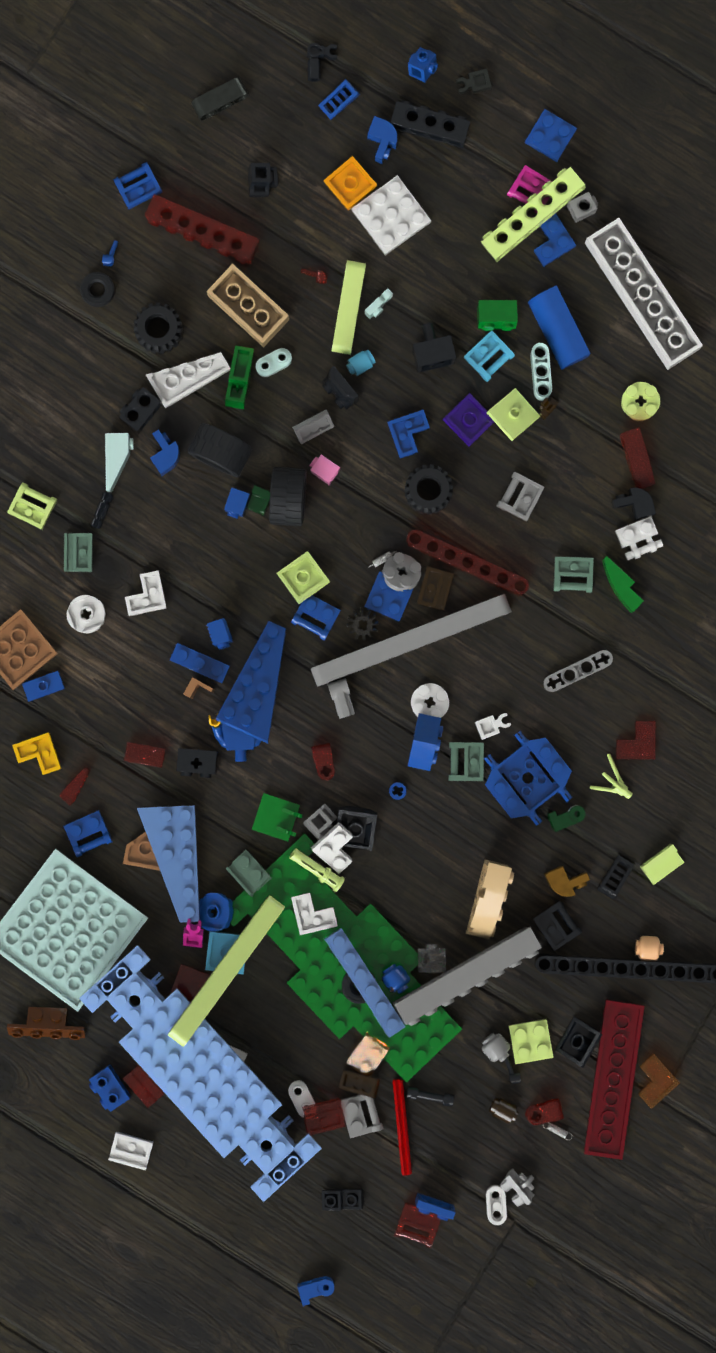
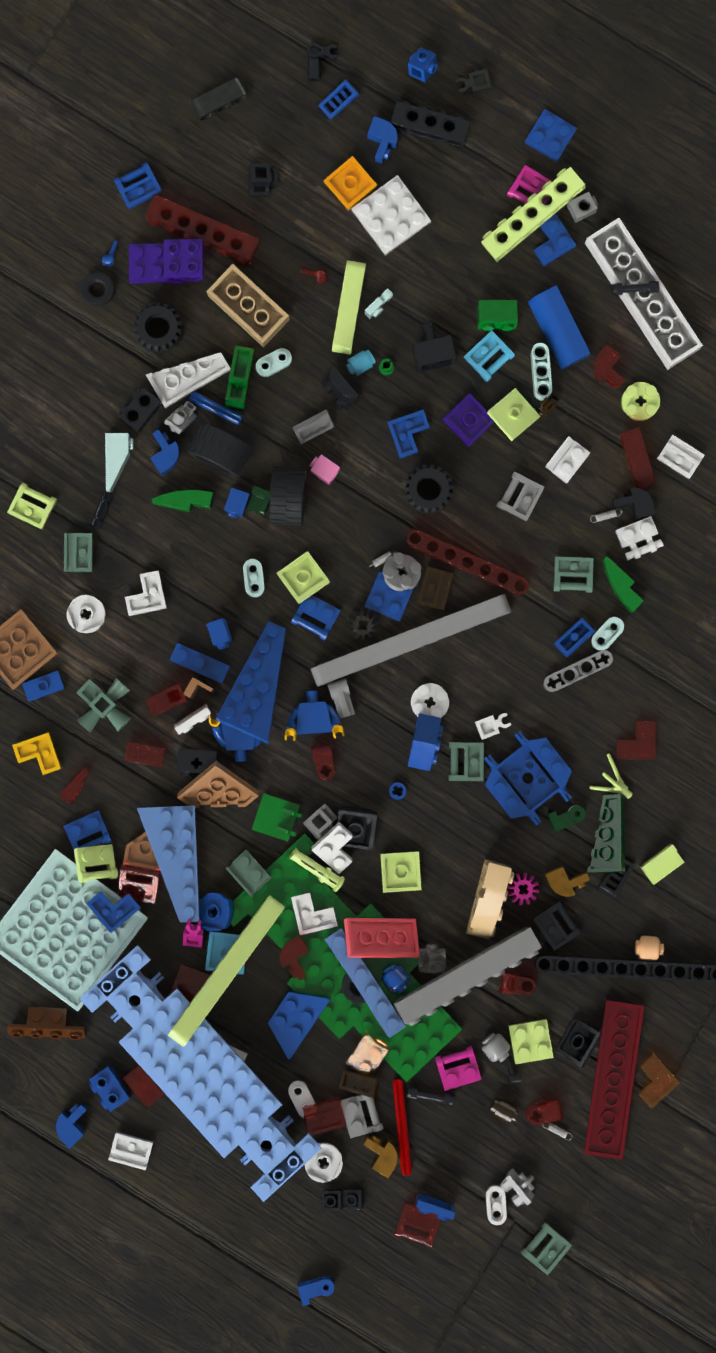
(67, 1128): none -> blue brick
(92, 857): none -> yellowish green plate
(103, 705): none -> sand green brick
(113, 915): none -> blue plate
(138, 889): none -> clear red plate
(166, 700): none -> clear red brick
(167, 262): none -> dark purple piece
(181, 418): none -> light grey hips
(185, 499): none -> green slope
(197, 716): none -> white plate
(215, 408): none -> blue axle
(217, 788): none -> medium nougat plate
(253, 578): none -> light aqua plate
(291, 952): none -> clear red brick
(295, 1019): none -> blue wing
(313, 718): none -> blue torso
(325, 1173): none -> white plate
(381, 938): none -> coral tile
(384, 371): none -> green pin
(387, 1155): none -> pearl gold brick
(400, 871): none -> yellowish green plate
(460, 1074): none -> dark pink plate
(515, 983): none -> clear red piece
(529, 887): none -> dark pink gear
(551, 1252): none -> sand green plate
(567, 459): none -> white plate
(574, 637): none -> blue brick
(603, 367): none -> clear red brick
(606, 515): none -> white piece
(607, 634): none -> light aqua plate
(610, 837): none -> dark green wing
(652, 287): none -> black bar
(680, 456): none -> white plate

